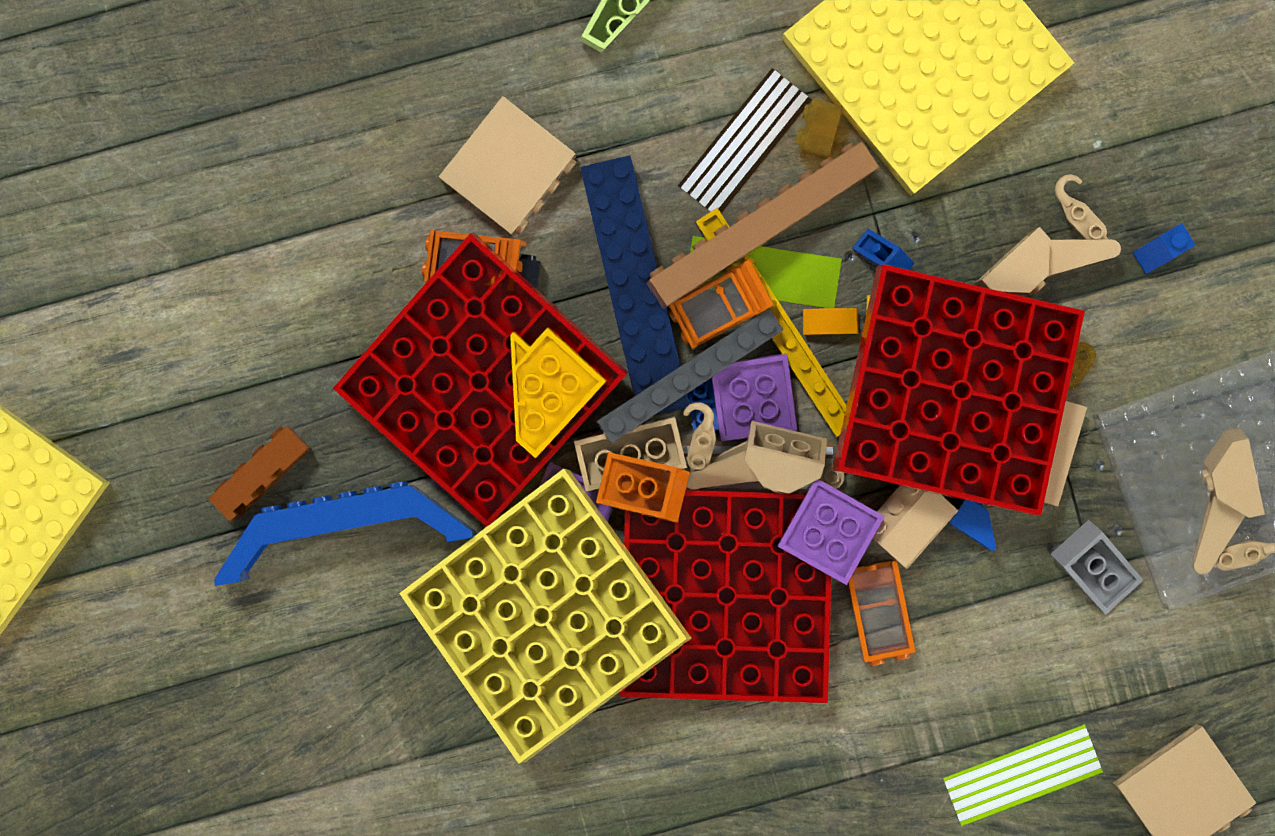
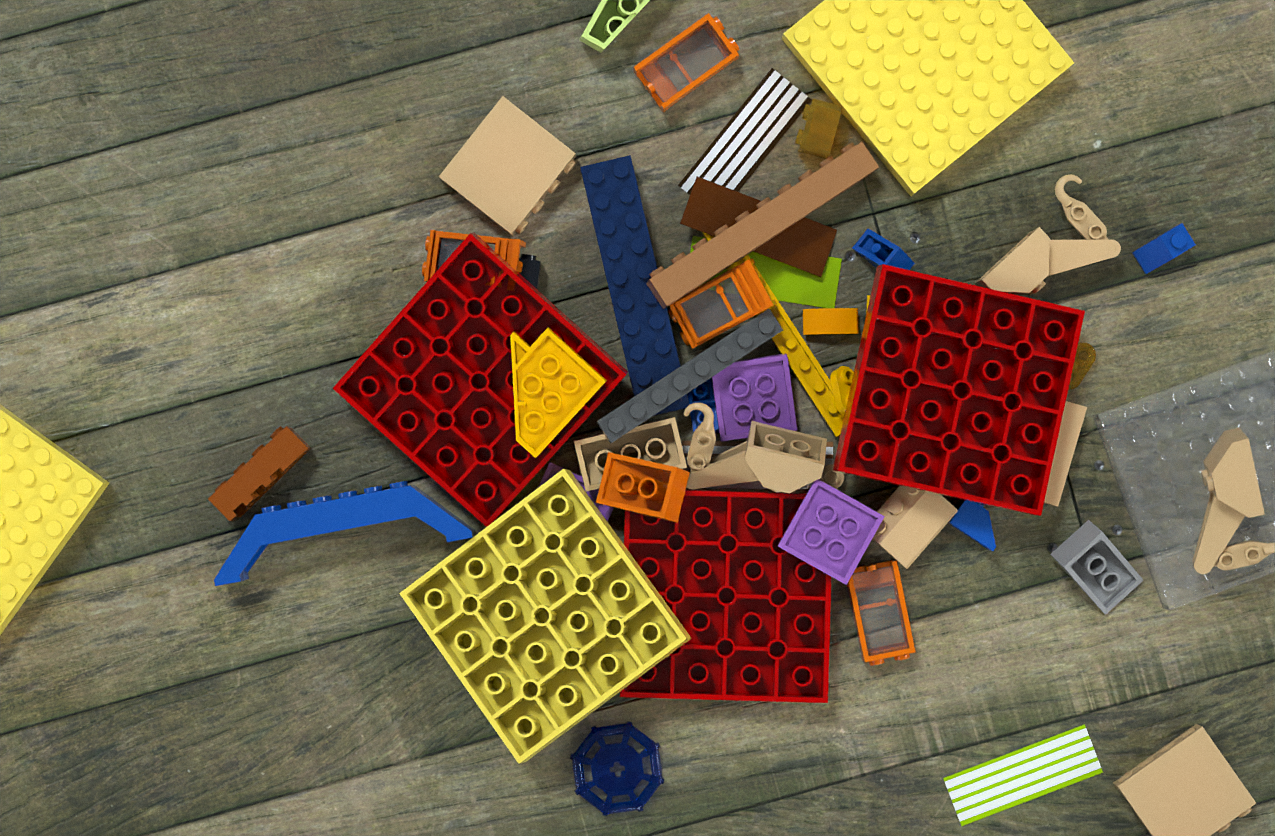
(627, 757): none -> clear blue plate
(686, 61): none -> clear door
(801, 245): none -> reddish brown sticker
(841, 384): none -> yellow plate

